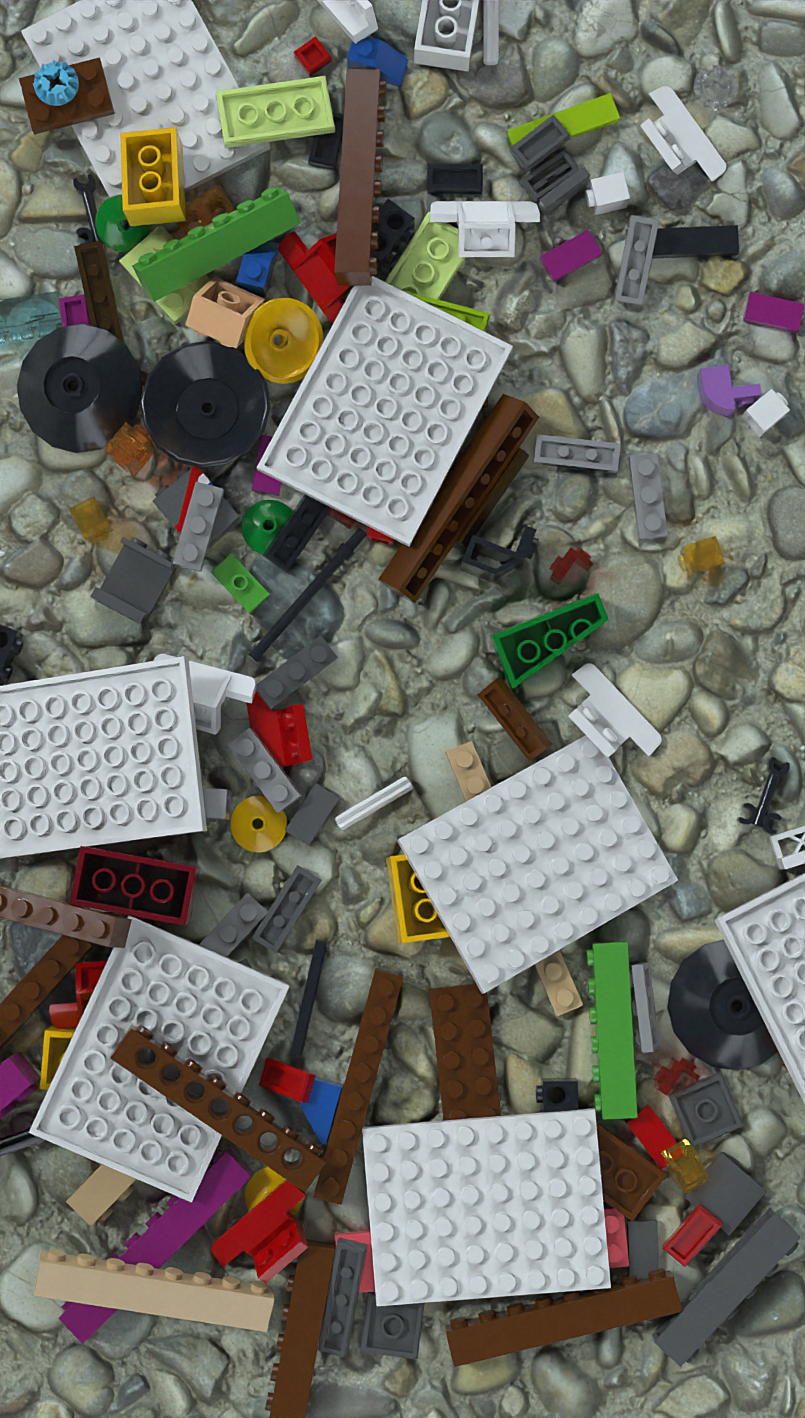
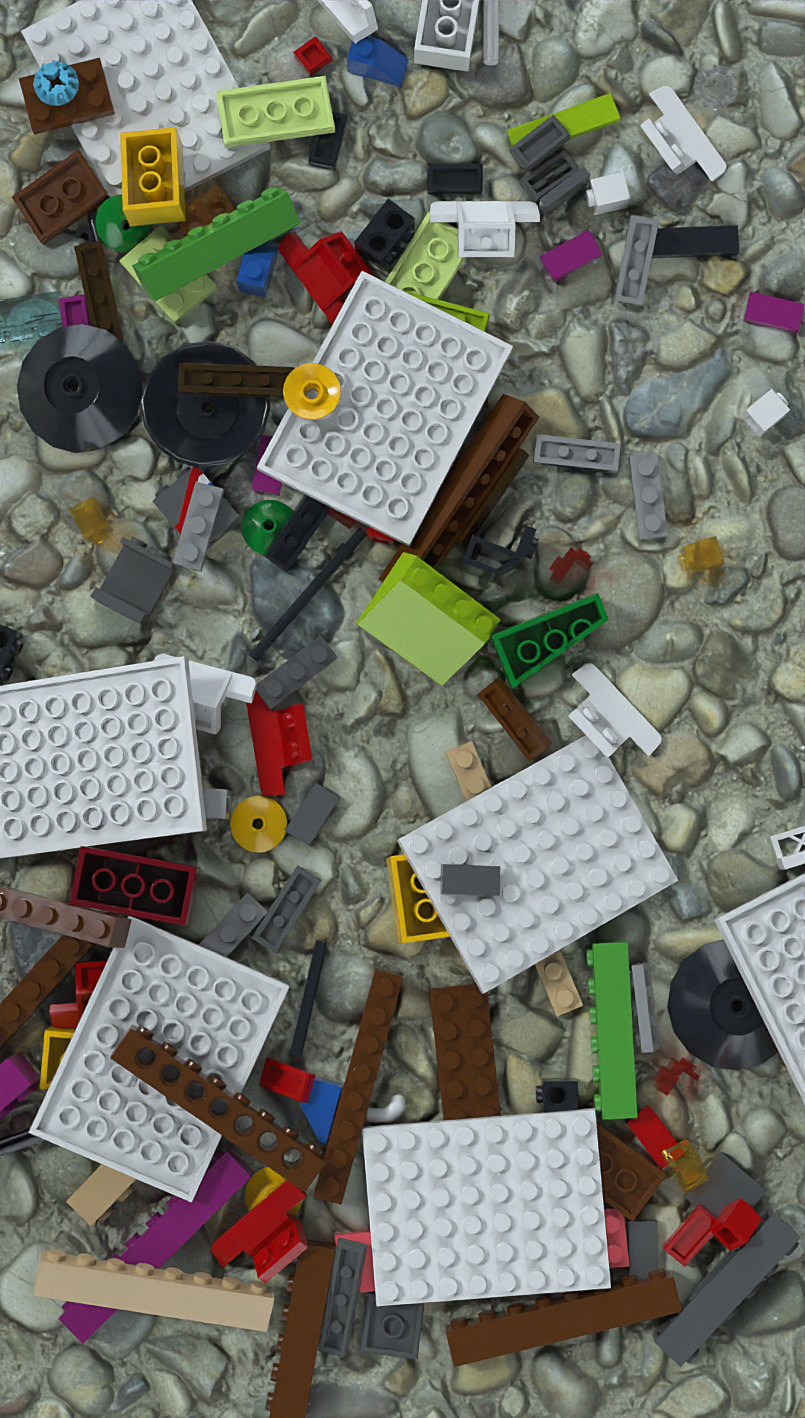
(61, 197): none -> reddish brown tile
(130, 448): clear orange brick -> none
(222, 311): light nougat brick -> none
(232, 380): none -> dark brown plate
(240, 583): bright green plate -> none
(264, 770): light grey plate -> none
(298, 342): yellow dish -> none
(308, 378): none -> yellow dish
(359, 178): reddish brown brick -> none
(373, 803): white axle -> none
(389, 1113): none -> white arm
(427, 619): none -> lime slope
(470, 880): none -> dark grey tile
(705, 1109): dark grey tile -> none
(718, 393): medium lavender brick -> none
(735, 1224): none -> red brick
(759, 816): black bar -> none

